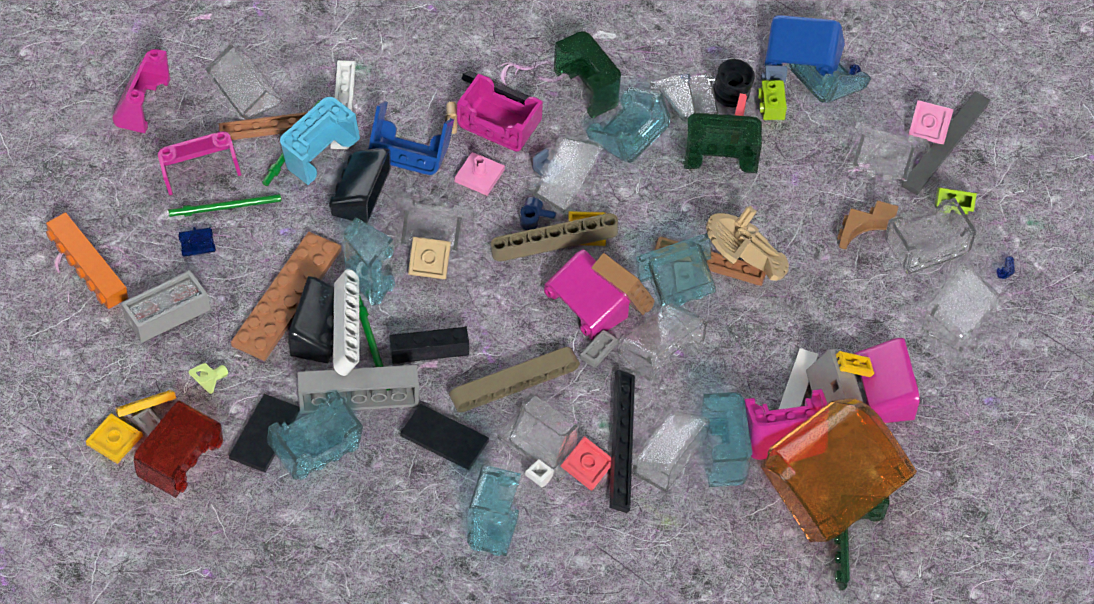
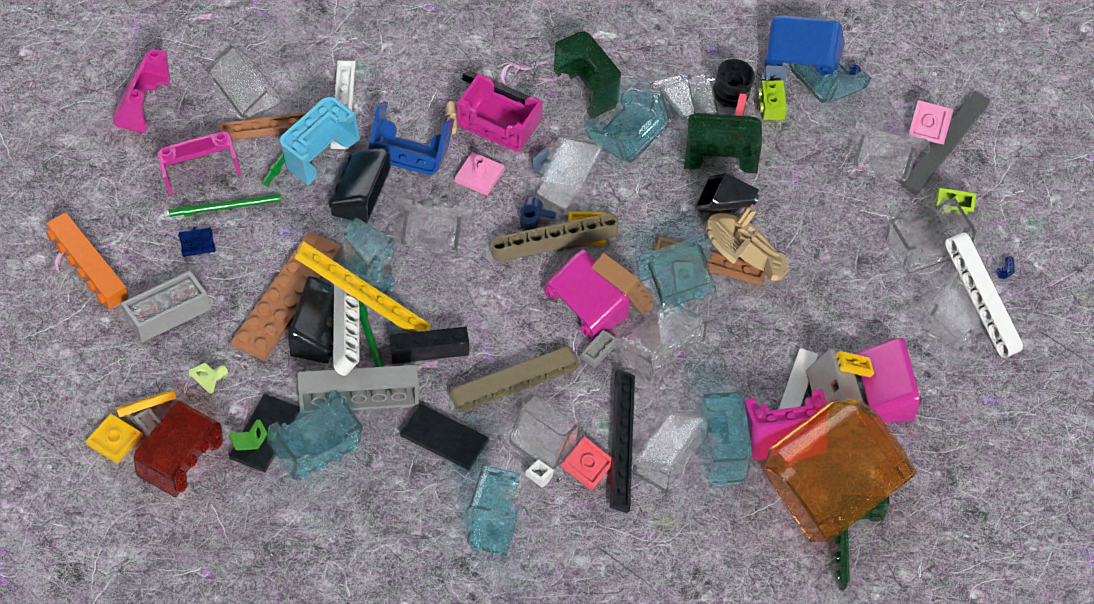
(249, 439): none -> bright green bracket
(360, 289): none -> yellow plate
(429, 258): tan tile -> none
(726, 193): none -> black windscreen
(860, 222): medium nougat arch -> none
(984, 295): none -> white beam

